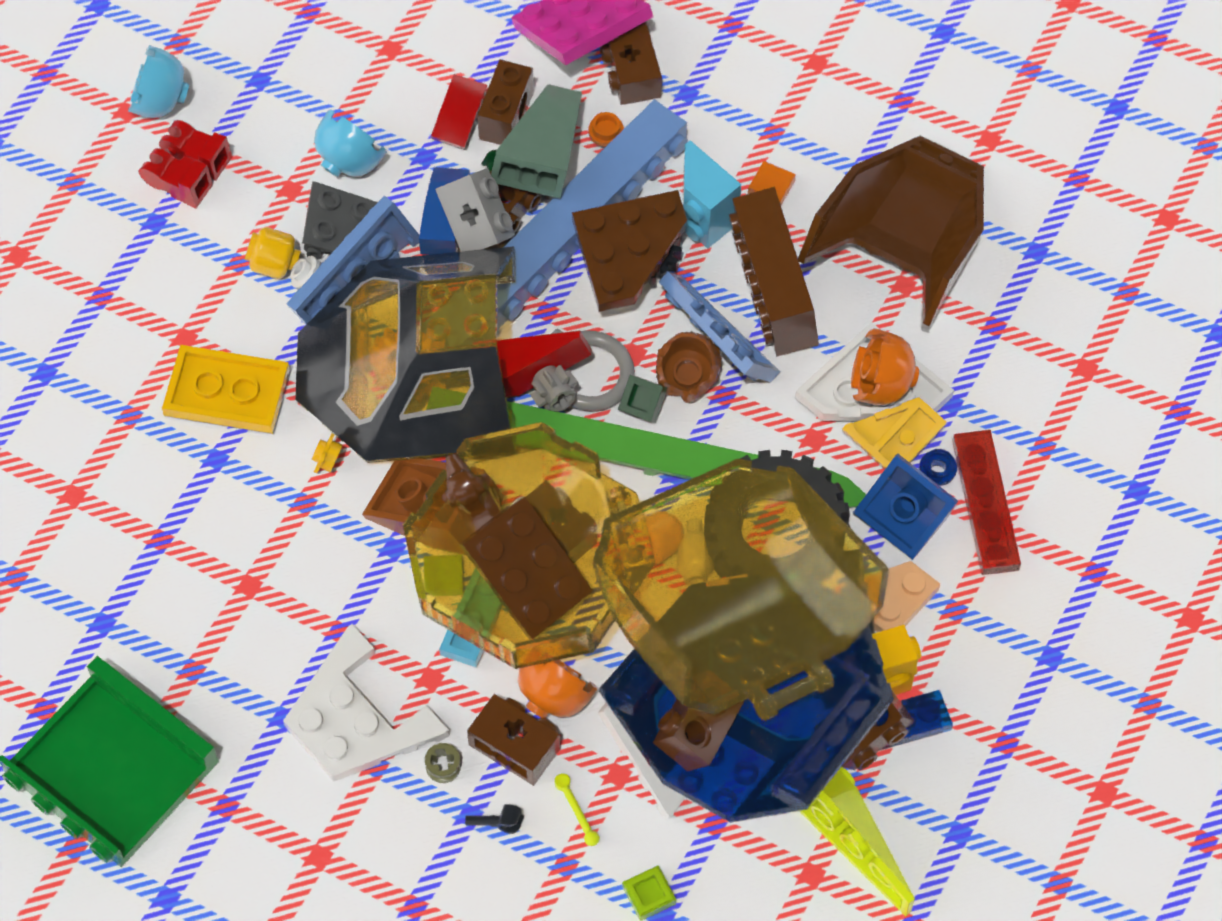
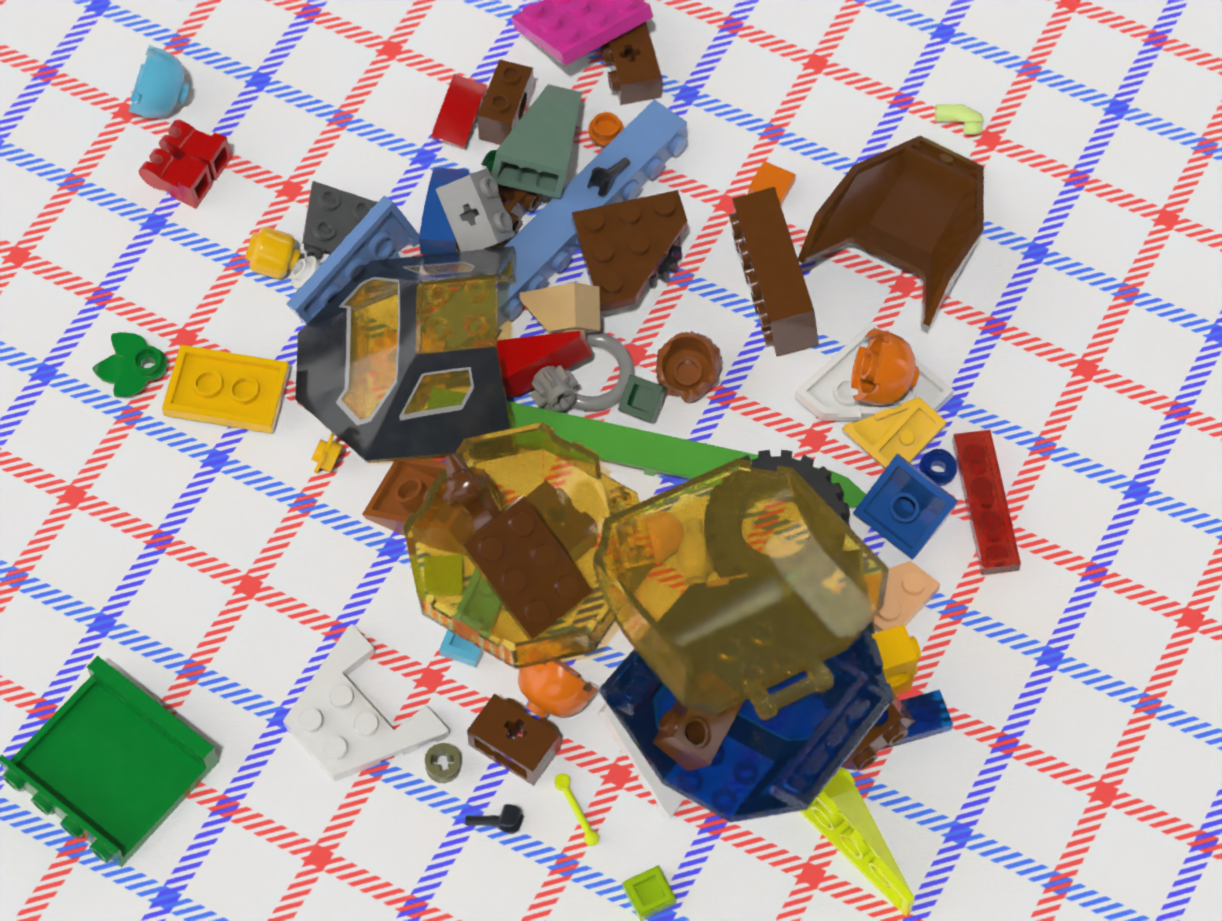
(126, 365): none -> green plate
(345, 147): medium azure cylinder -> none
(565, 307): none -> tan slope
(603, 177): none -> black hand
(707, 196): medium azure slope -> none
(718, 328): medium blue wing -> none
(960, 113): none -> yellowish green arm

